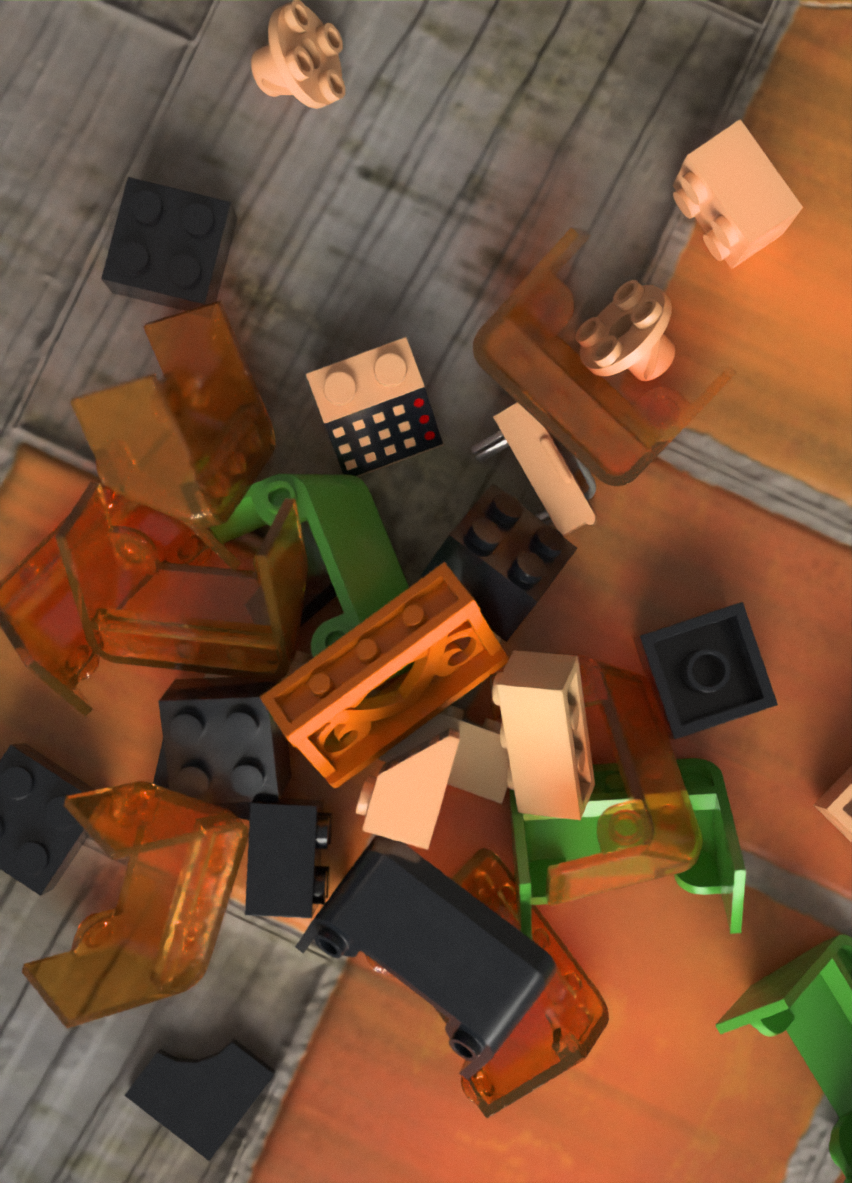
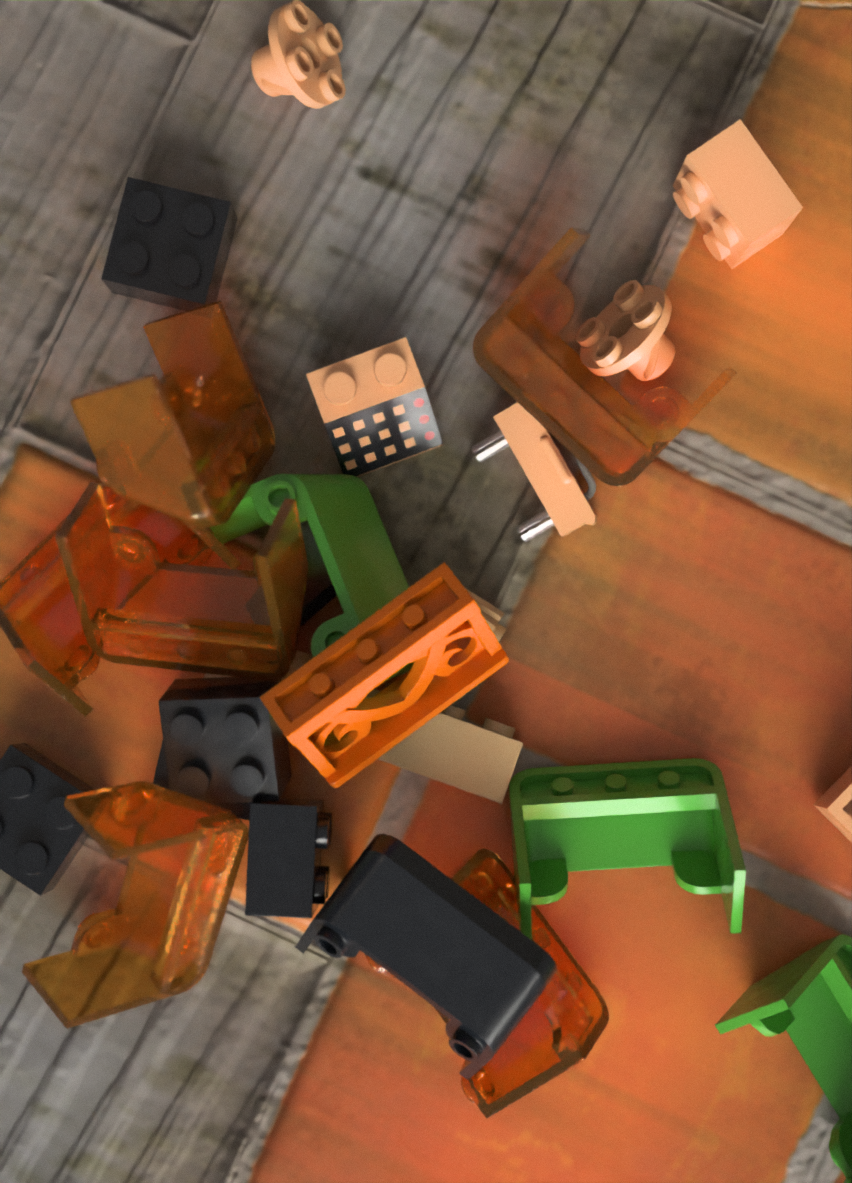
(201, 1096): black tile -> none
(409, 791): light nougat slope -> none
(503, 558): black brick -> none
(545, 734): tan brick -> none
(657, 827): clear orange windscreen -> none
(705, 671): black brick -> none

